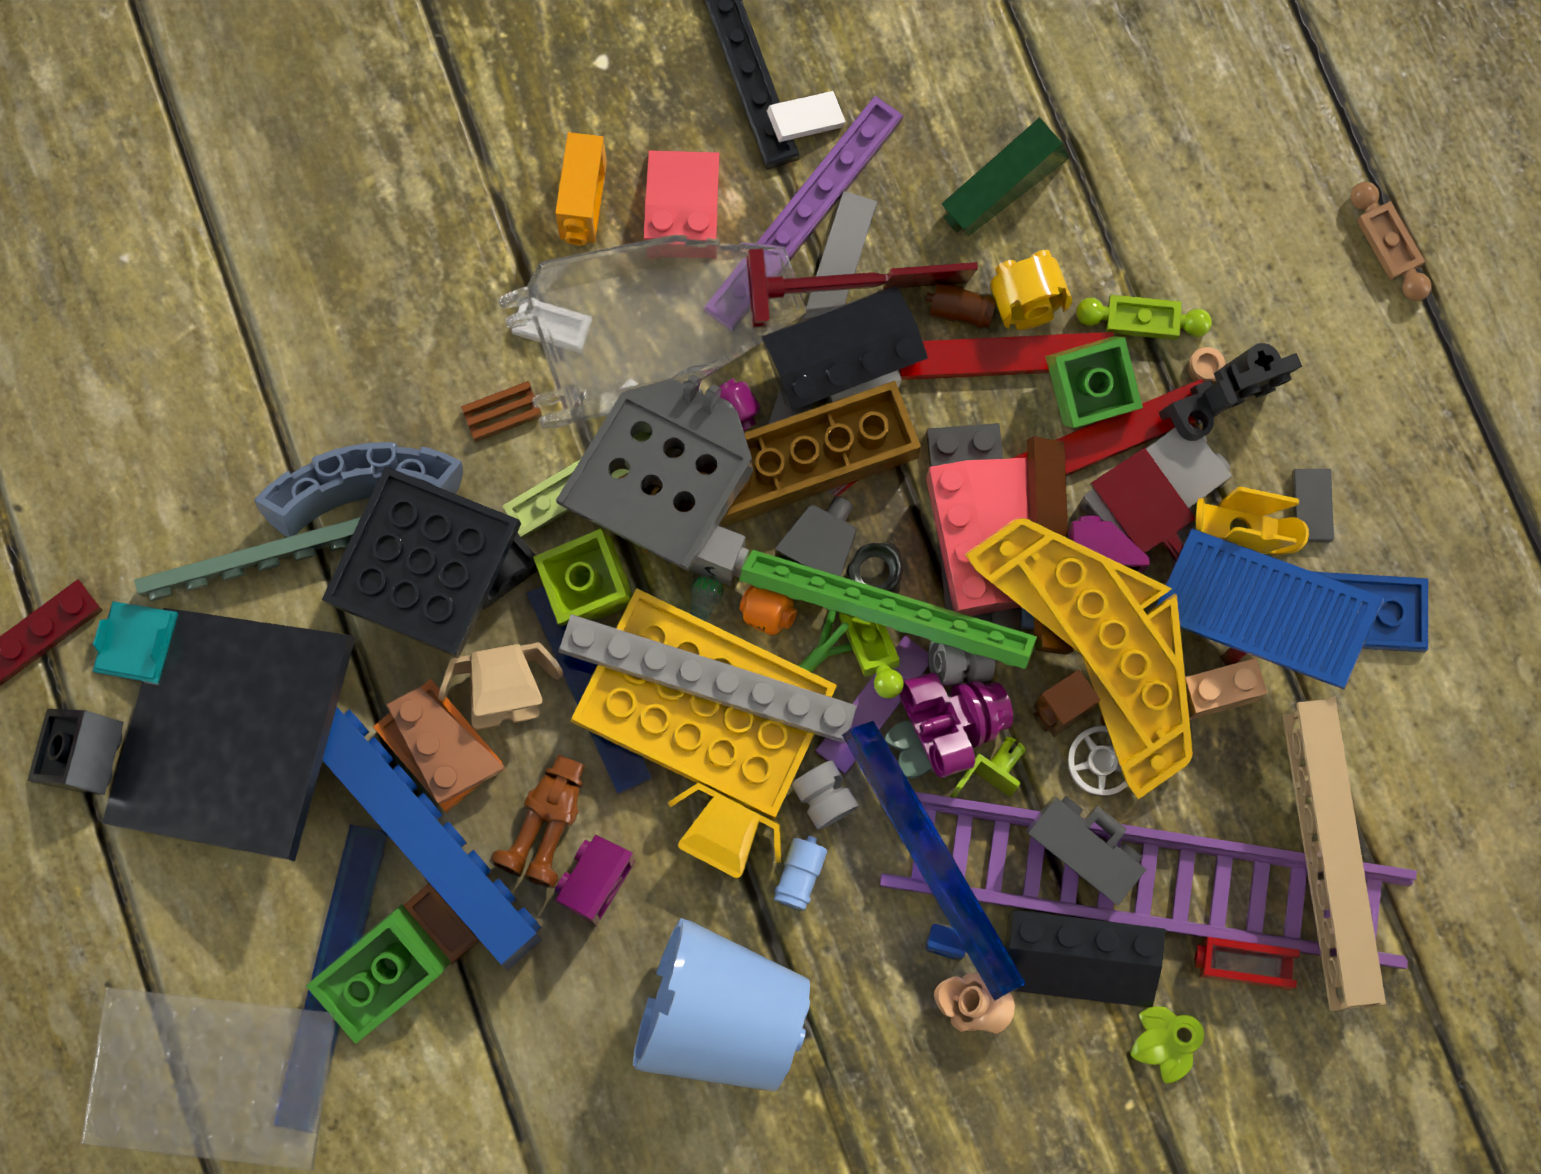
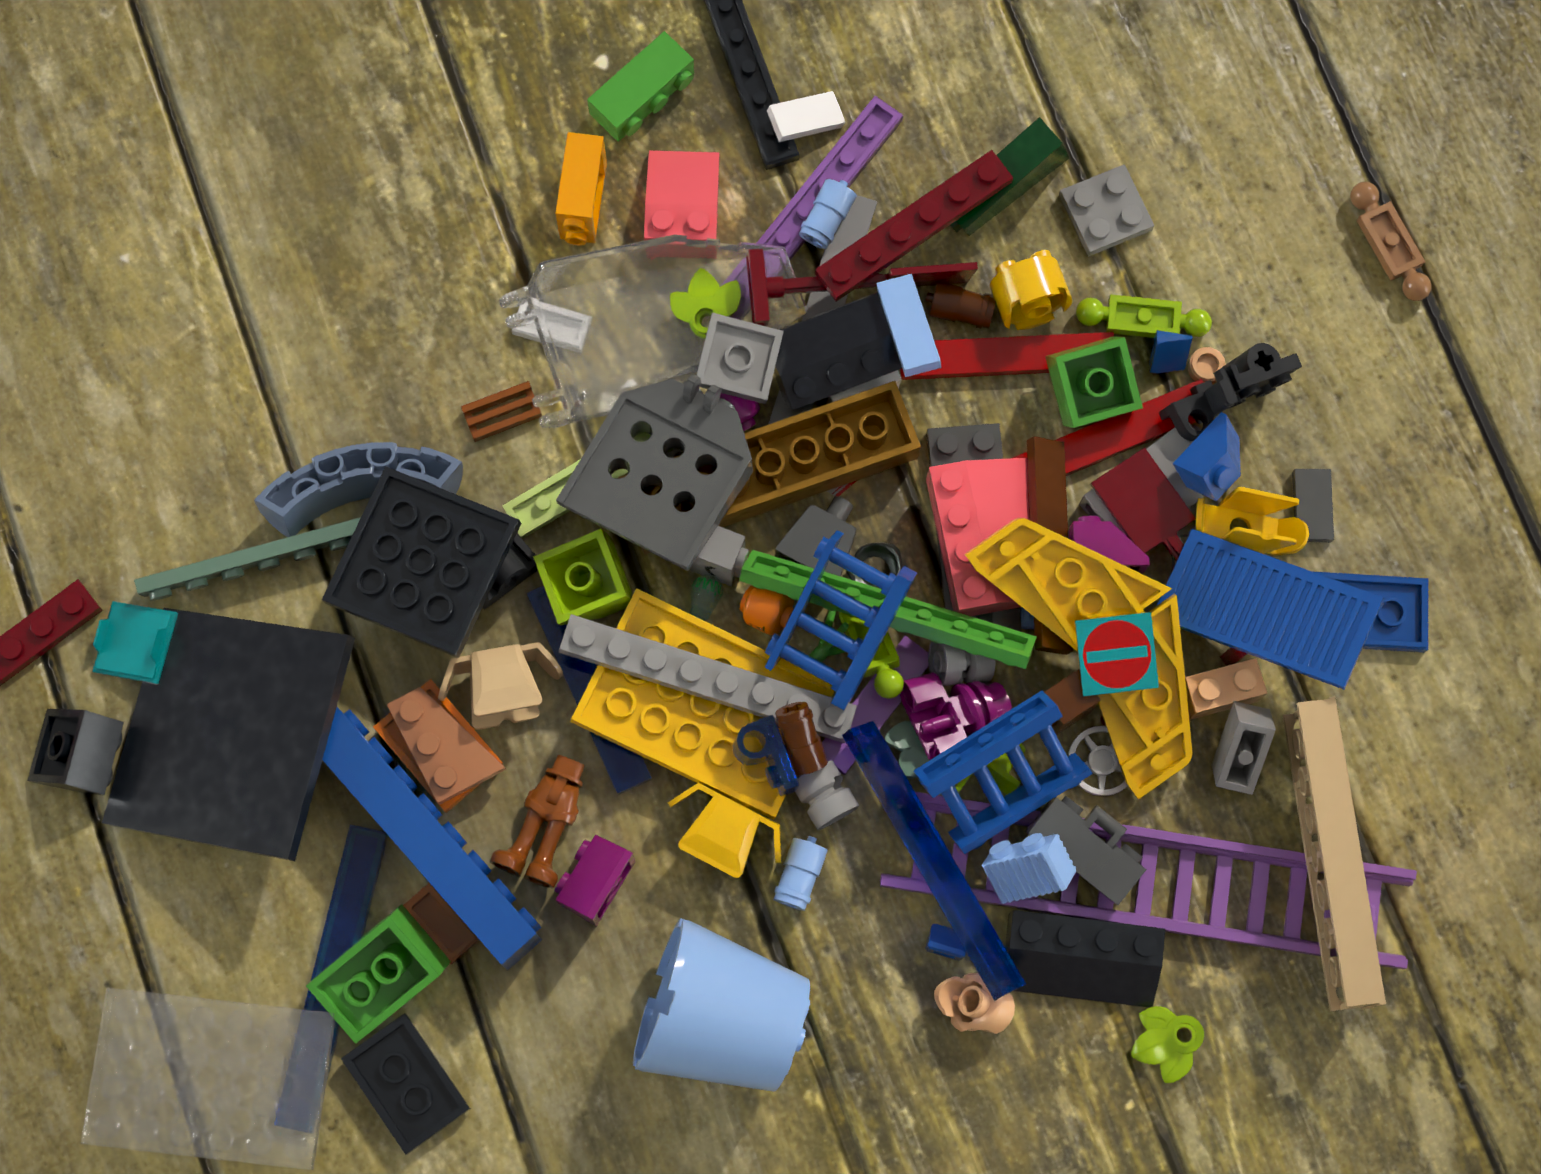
(405, 1083): none -> black plate
(641, 87): none -> bright green brick
(703, 299): none -> lime plate
(739, 357): none -> light grey plate
(780, 770): none -> plate
(801, 738): none -> reddish brown piece
(827, 213): none -> light blue piece
(875, 618): none -> blue fence
(908, 325): none -> light blue tile
(913, 225): none -> dark red plate
(988, 744): none -> blue fence
(1028, 867): none -> light blue brick
(1106, 210): none -> light grey plate
(1116, 654): none -> piece
(1169, 352): none -> blue slope
(1211, 459): none -> blue slope
(1243, 747): none -> light grey brick
(1246, 963): red window -> none

